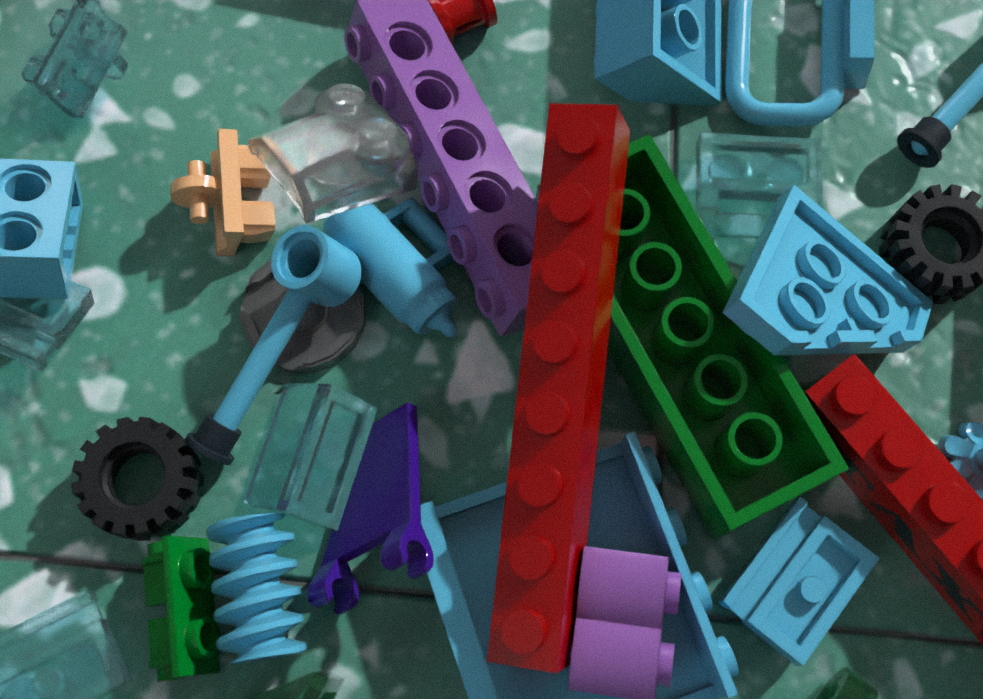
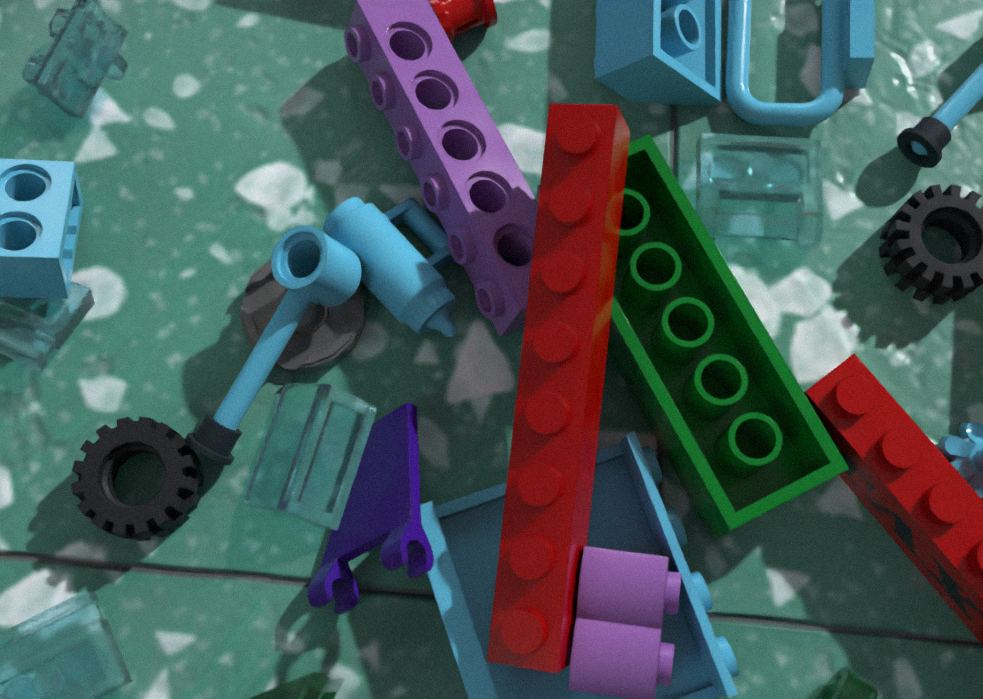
(181, 577): green hinge -> none
(230, 170): light nougat hips -> none
(254, 588): medium azure piece -> none
(338, 155): clear slope -> none
(798, 581): medium azure plate -> none
(823, 289): medium azure plate -> none

